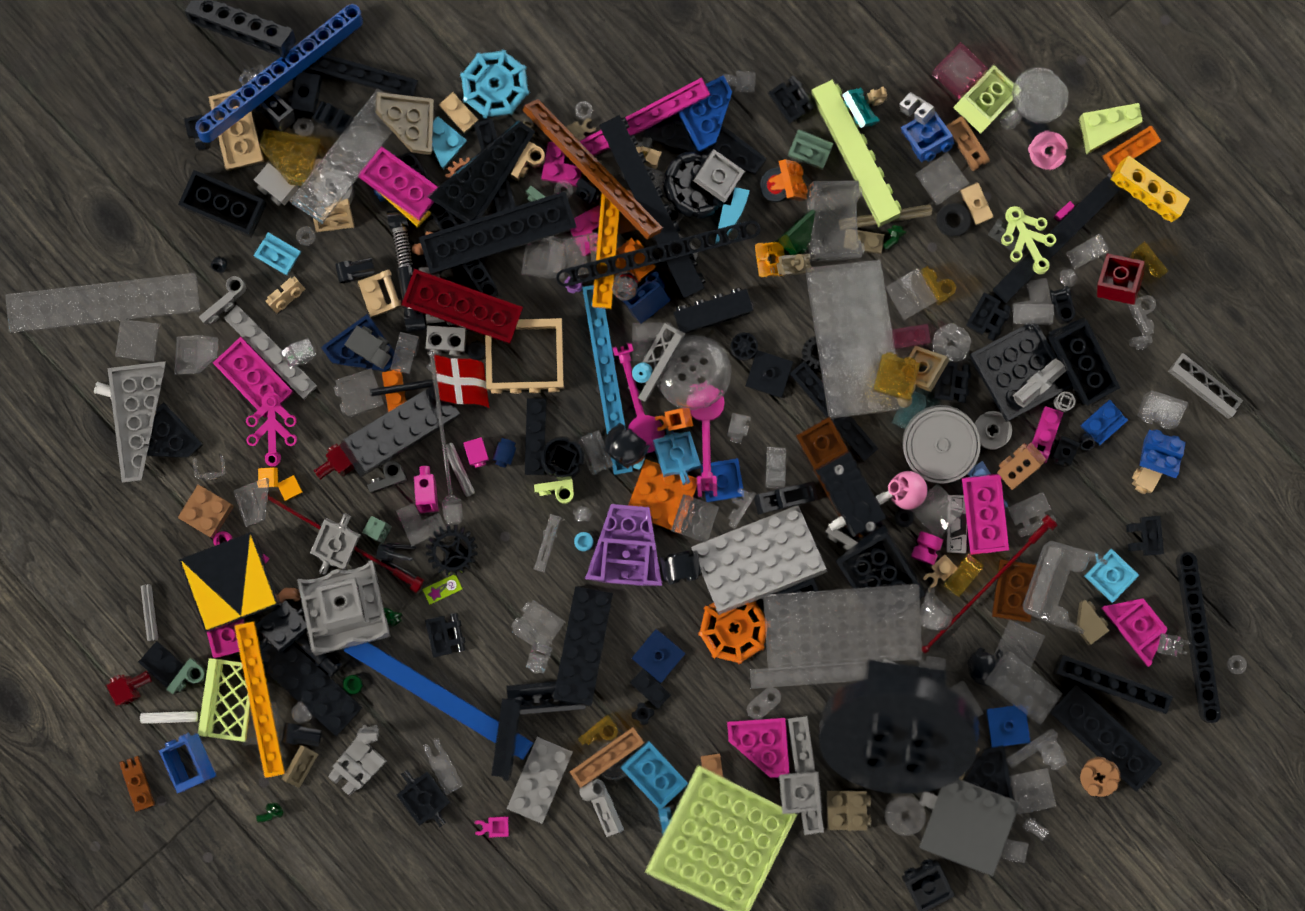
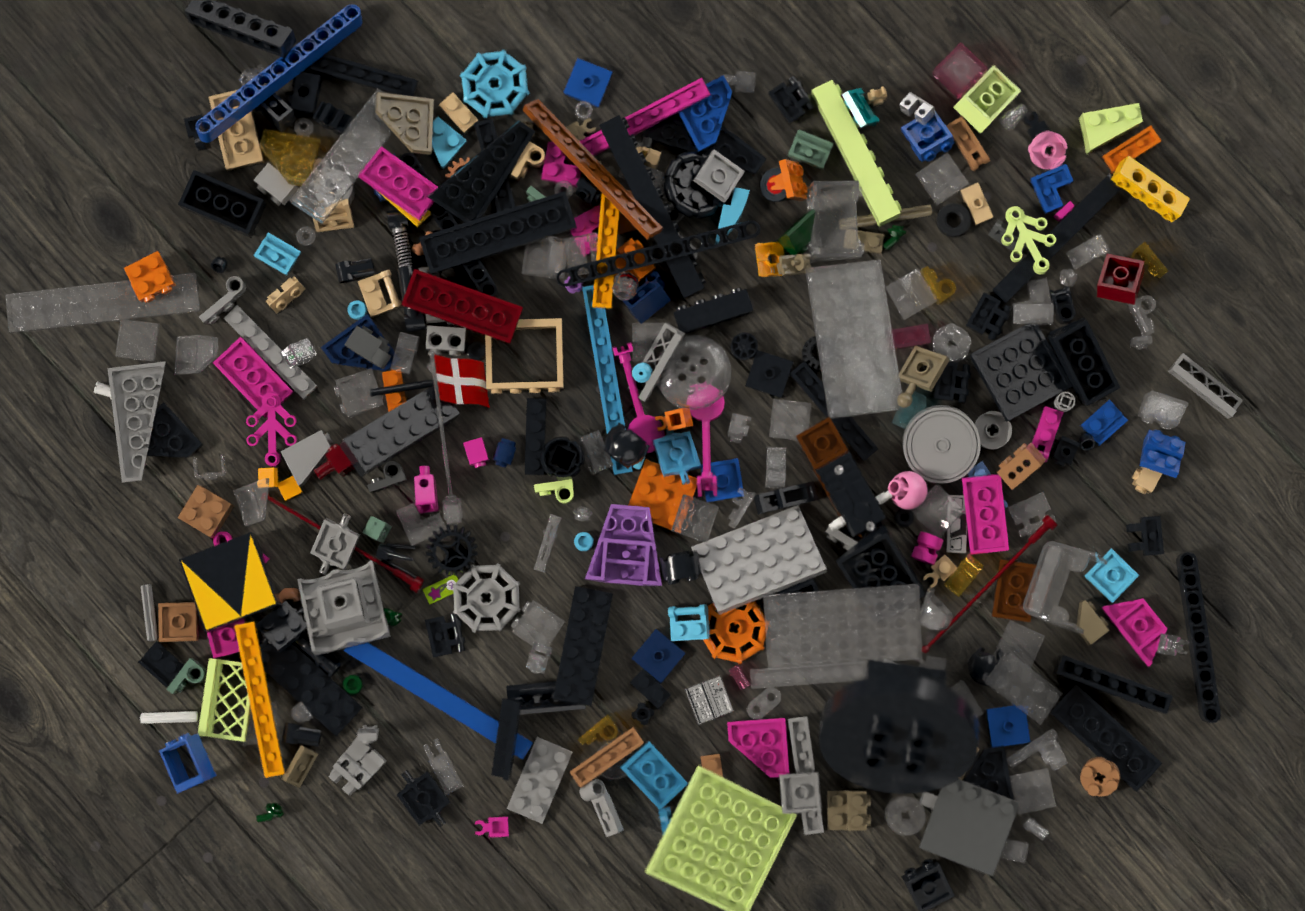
(124, 688): dark red brick -> none
(137, 784): dark orange hinge -> none
(150, 277): none -> orange plate
(178, 622): none -> medium nougat plate
(307, 455): none -> light grey slope
(357, 309): none -> medium azure tile
(459, 470): light grey axle -> none
(497, 597): none -> light grey plate
(588, 82): none -> blue plate
(689, 629): none -> medium azure plate
(709, 700): none -> light grey tile
(739, 677): none -> clear pink pin
(789, 419): none -> clear plate
(896, 376): clear yellow plate -> none
(1039, 95): clear tile -> none
(1039, 383): light grey piece -> none
(1047, 185): none -> blue plate
(1242, 667): clear plate -> none

